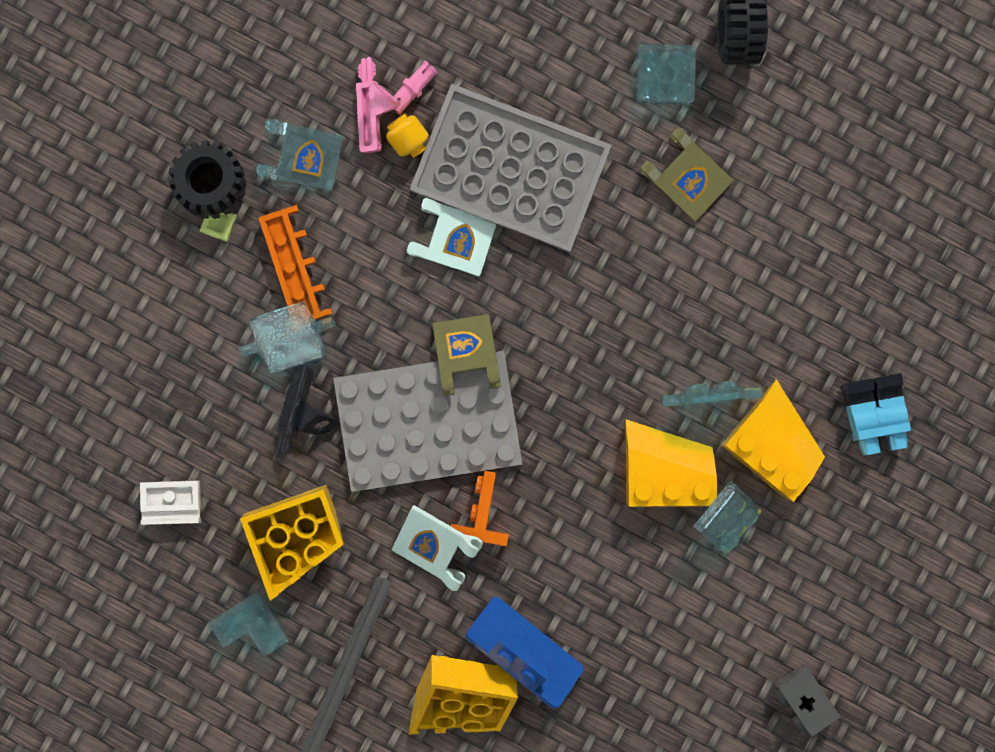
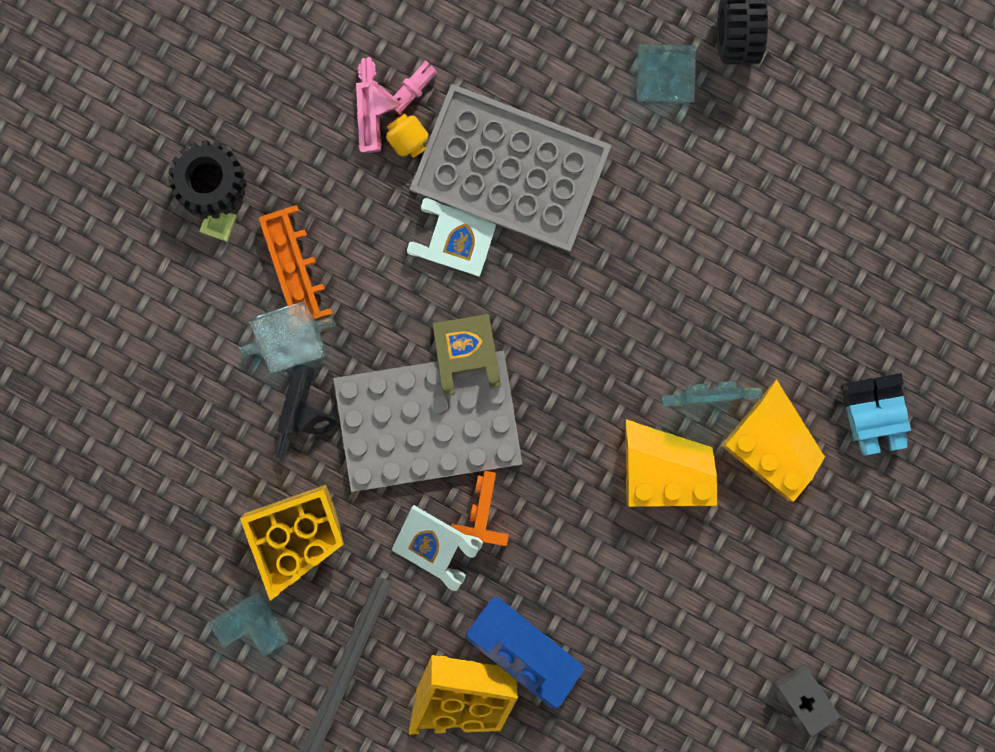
(170, 502): white plate -> none
(306, 158): clear light blue flag -> none
(691, 179): olive flag -> none
(728, 518): clear light blue plate -> none

